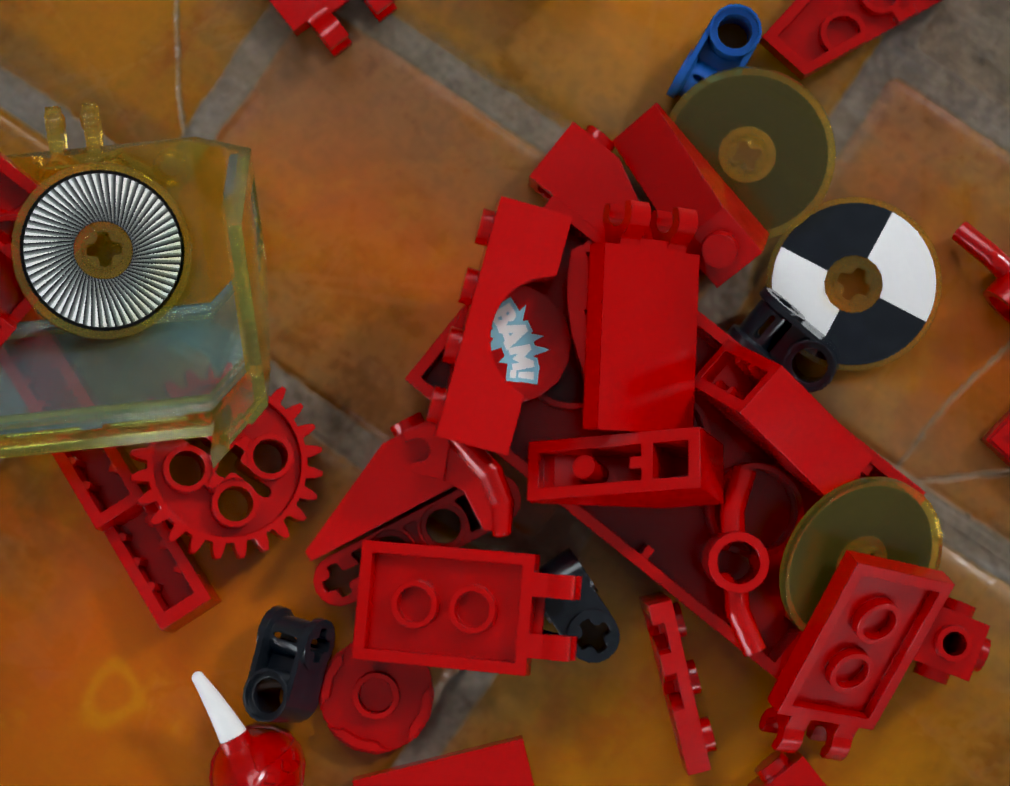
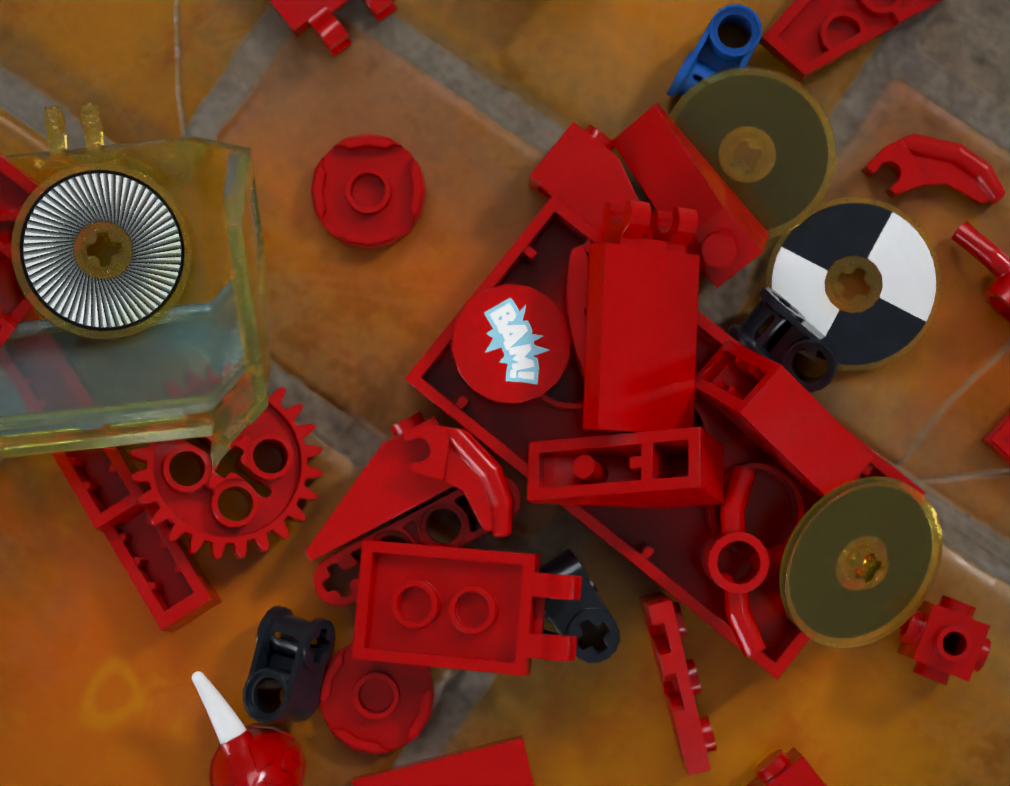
(368, 191): none -> red tile
(520, 248): red arch -> none
(853, 652): red tile -> none
(935, 161): none -> red piece

